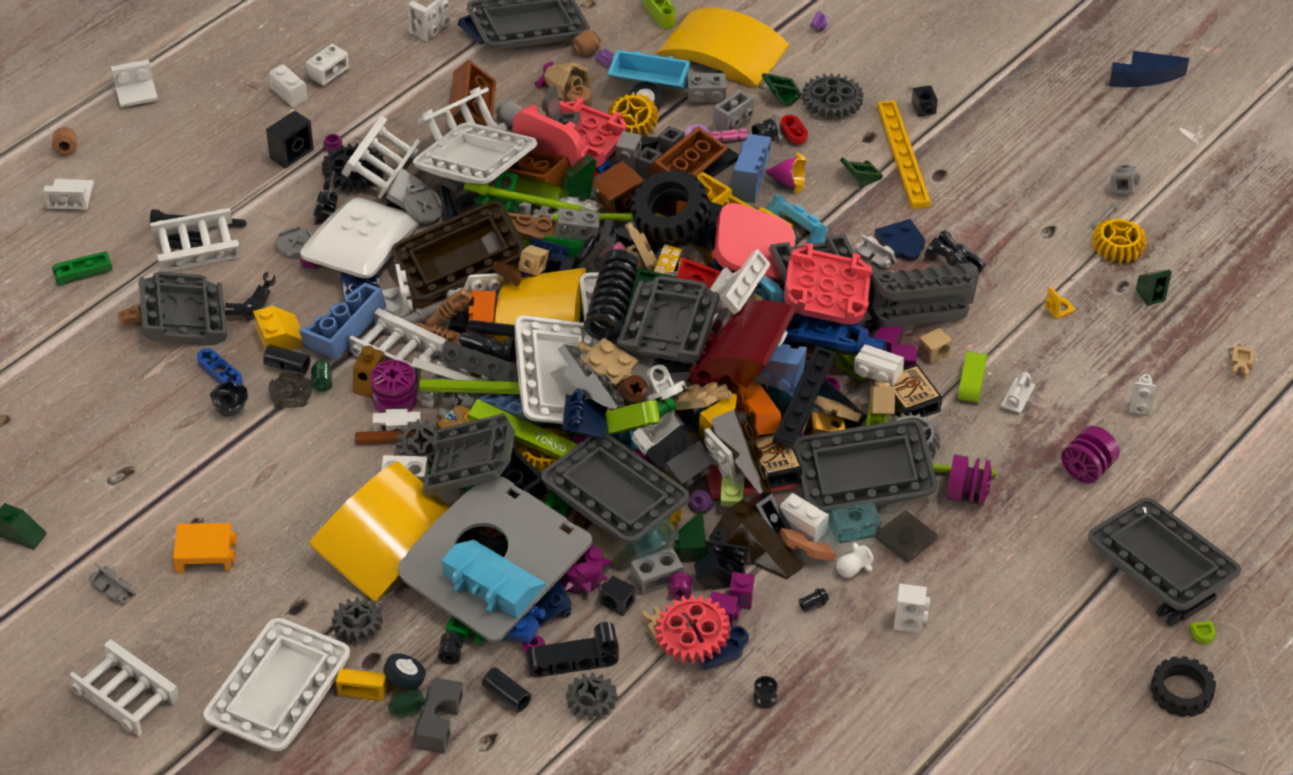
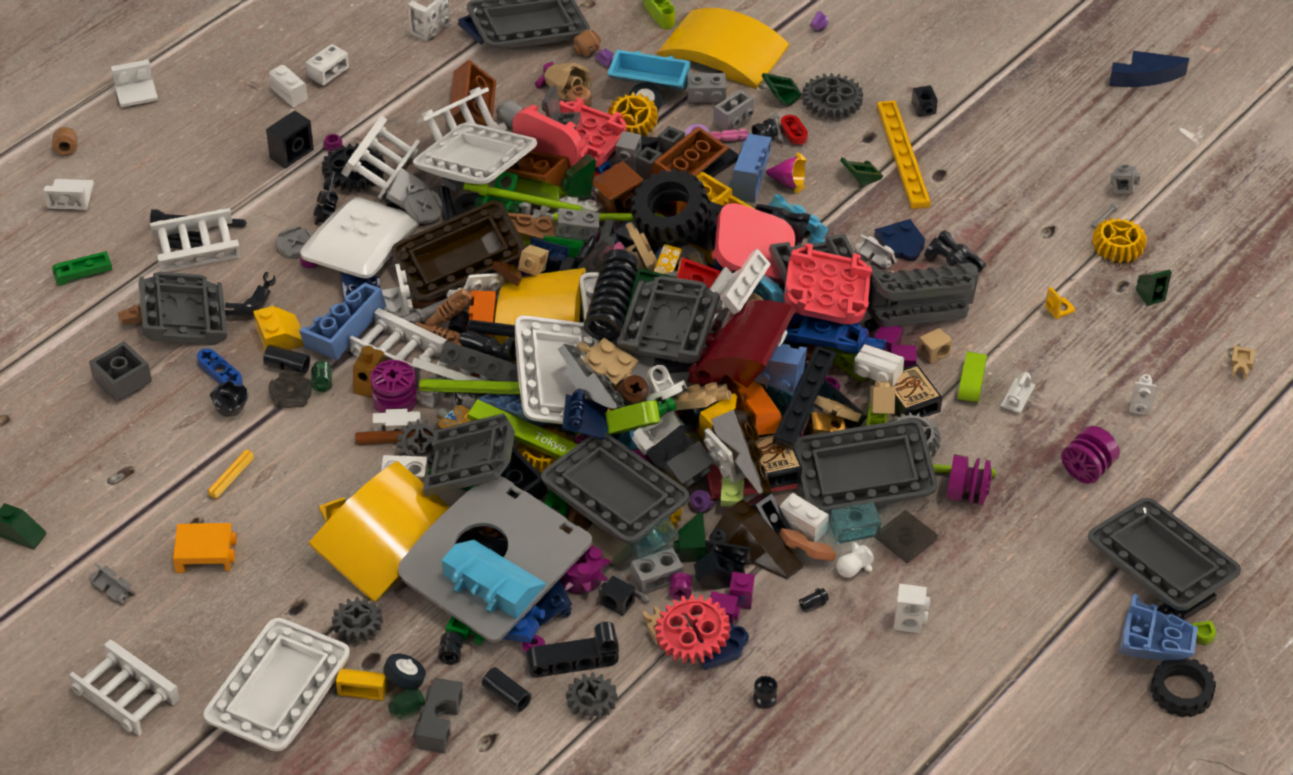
(120, 371): none -> dark grey brick
(230, 474): none -> yellow axle
(328, 509): none -> yellow bracket
(644, 597): none -> light grey hinge
(797, 221): none -> black piece
(1155, 635): none -> medium blue wedge

